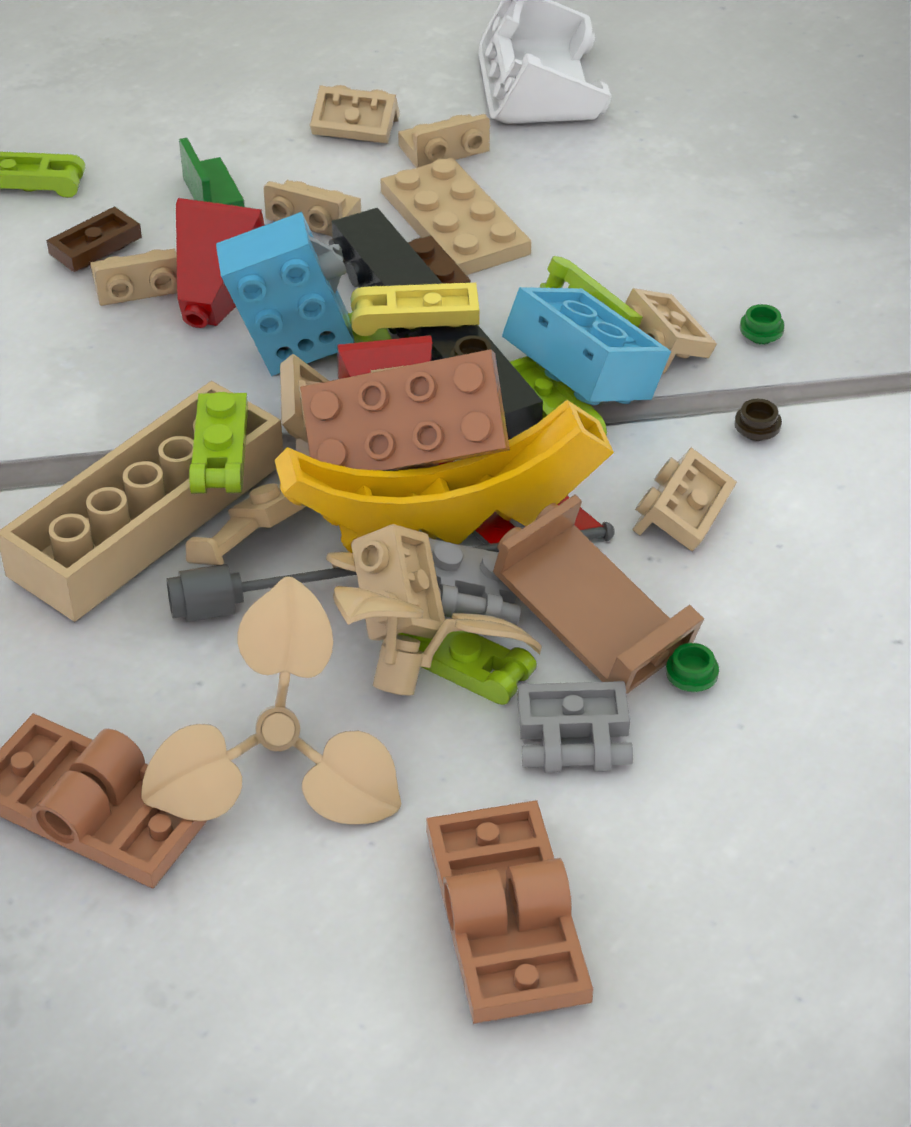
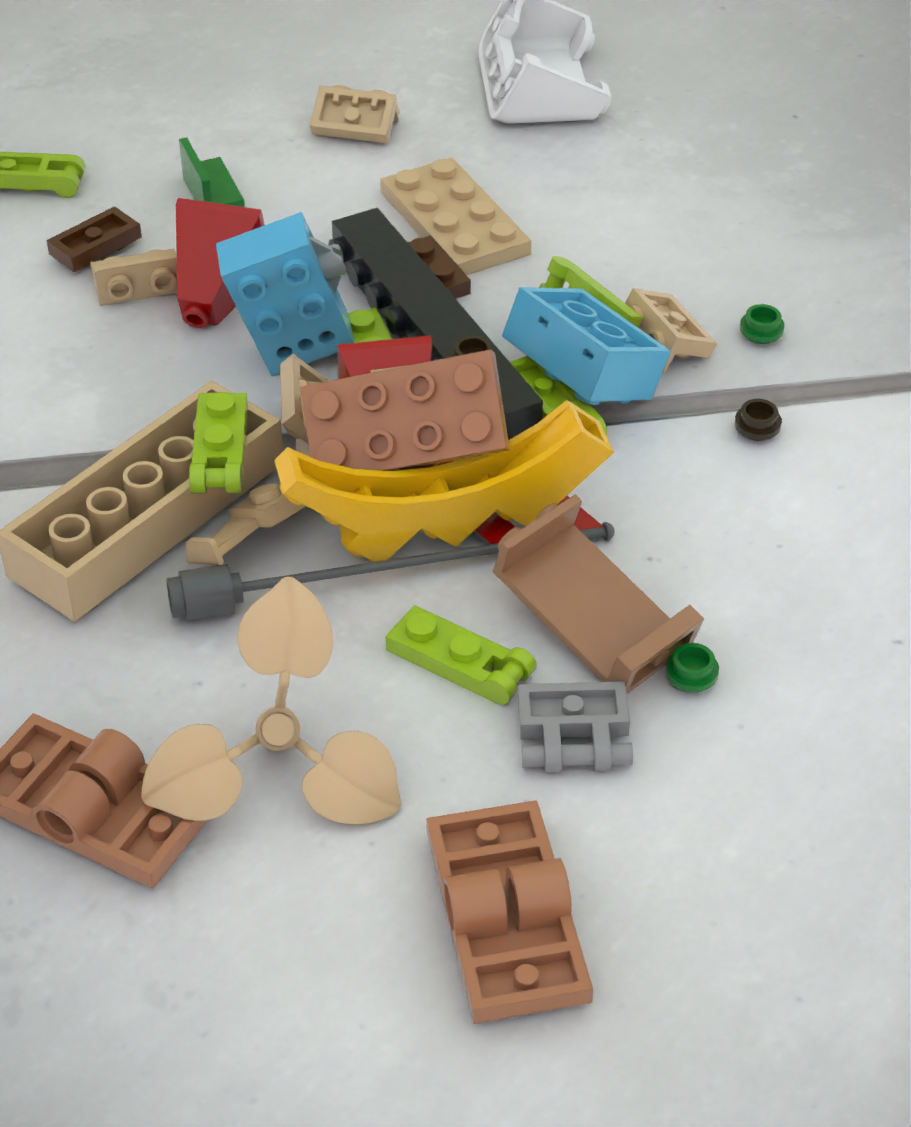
(316, 204): tan bracket -> none
(400, 654): tan plant -> none
(402, 567): tan bracket -> none
(414, 306): light yellow plate -> none
(449, 138): tan bracket -> none
(469, 582): light grey plate -> none
(686, 500): tan bracket -> none

